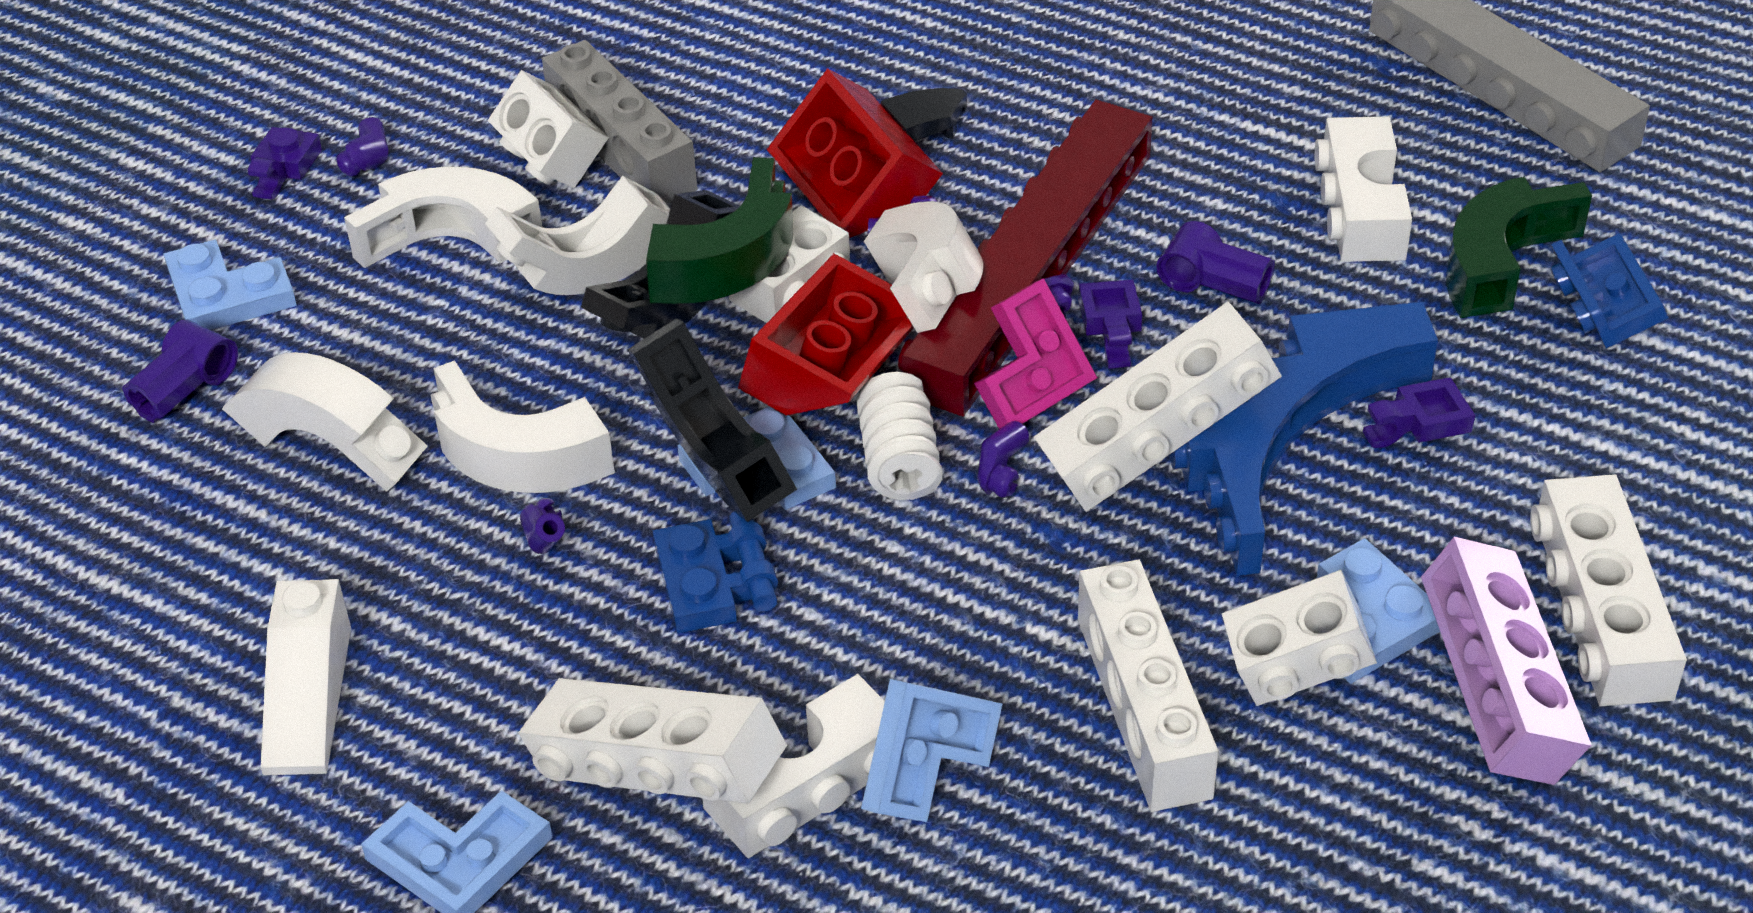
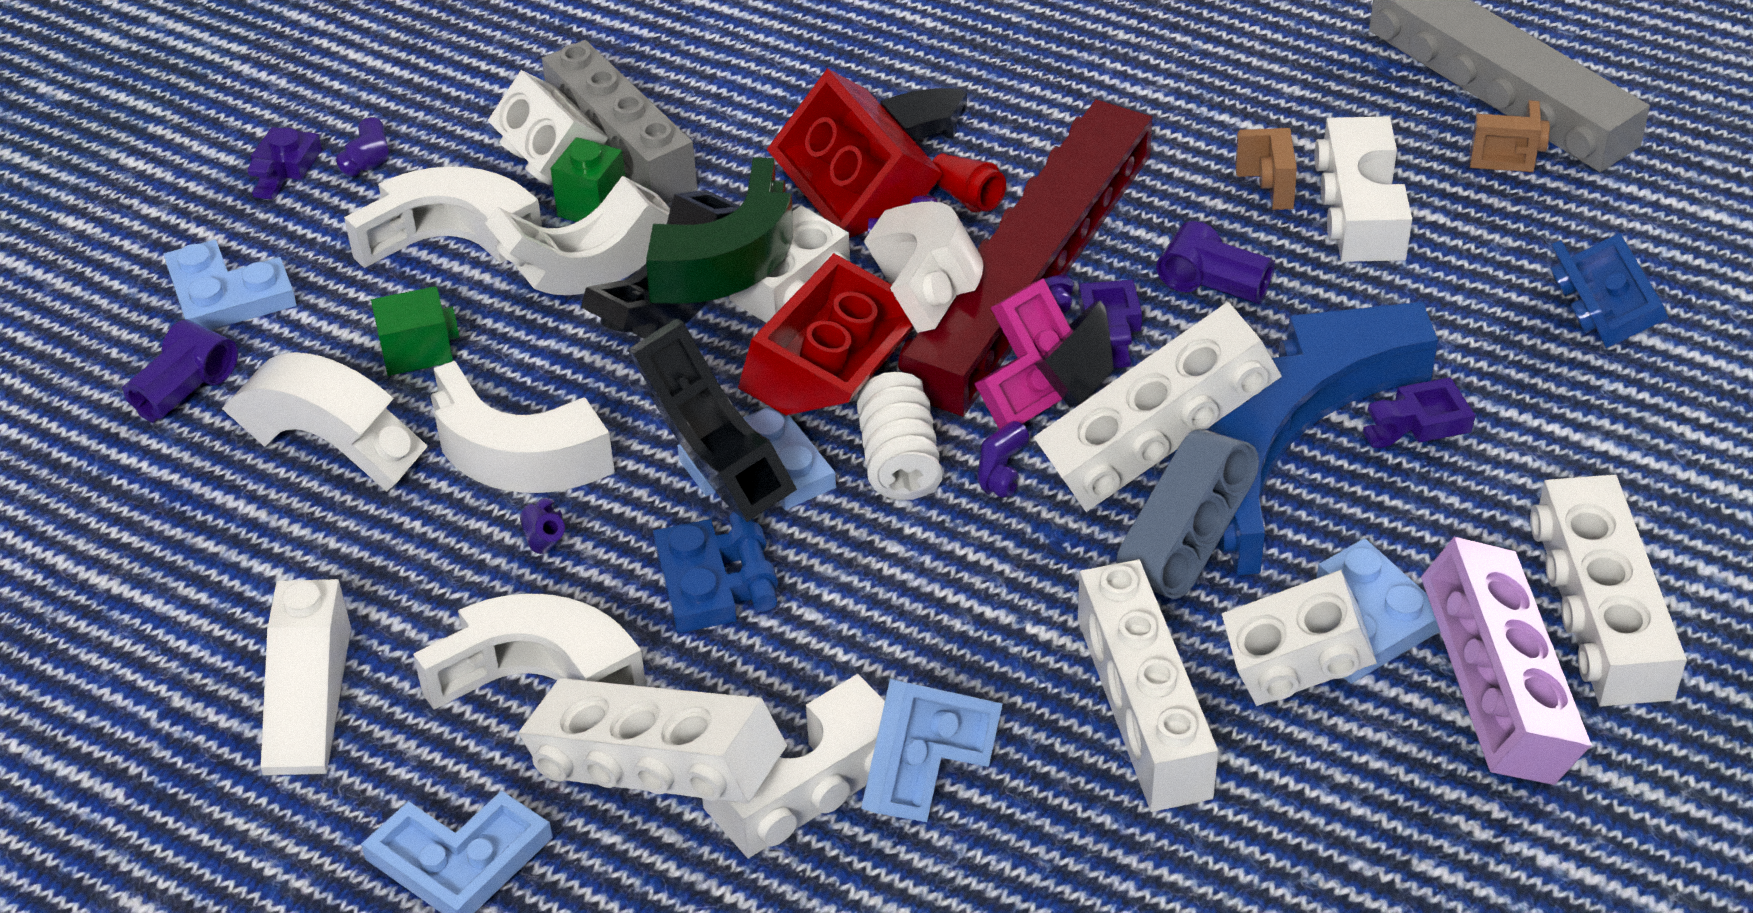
(414, 330): none -> green brick
(527, 636): none -> white arch
(585, 177): none -> green brick
(971, 181): none -> red cone
(1081, 357): none -> black slope
(1190, 510): none -> sand blue beam
(1272, 158): none -> medium nougat bracket
(1495, 223): dark green arch -> none
(1509, 141): none -> medium nougat bracket

